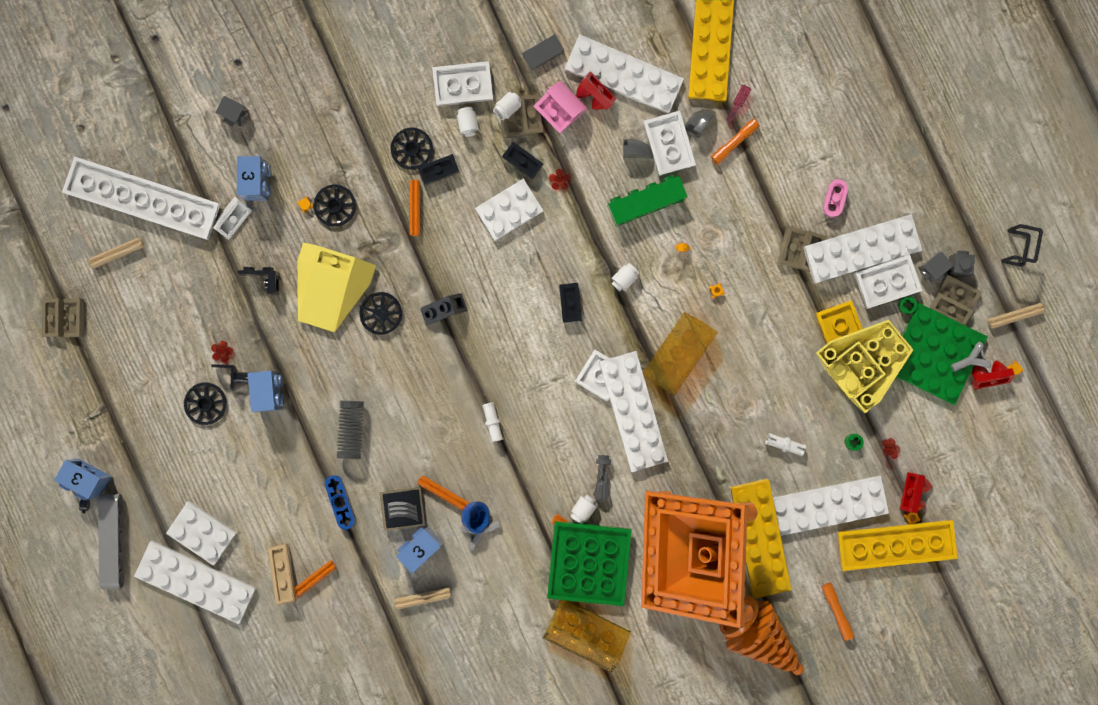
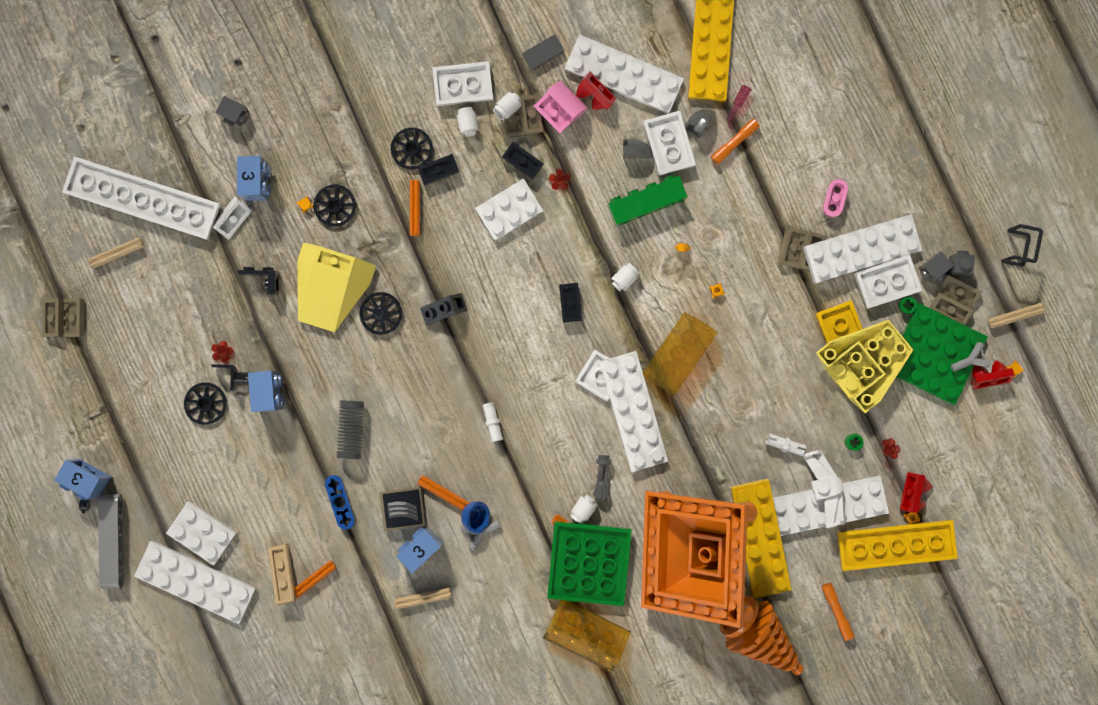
(827, 488): none -> white plate

